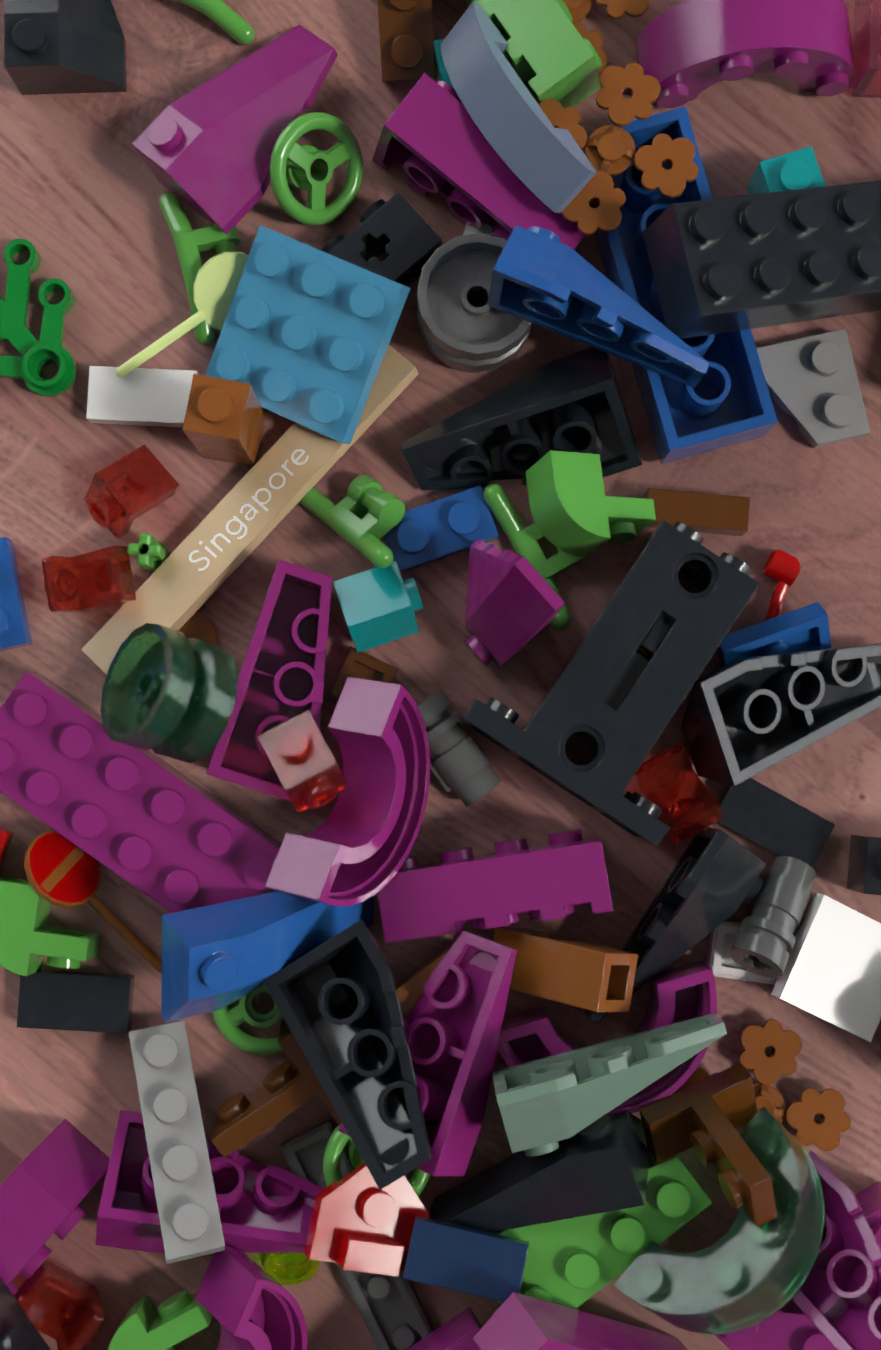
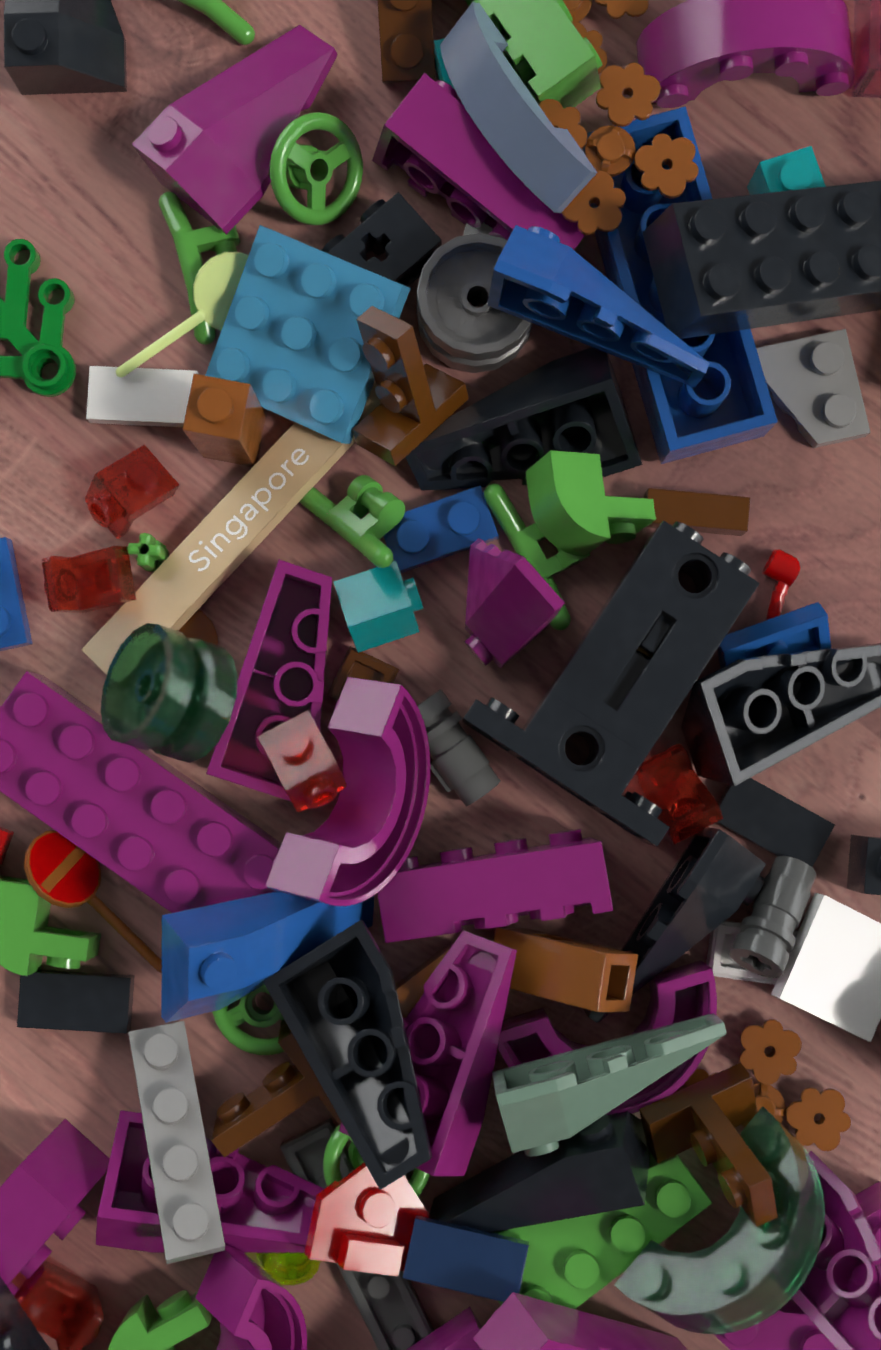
(411, 394): none -> reddish brown bracket

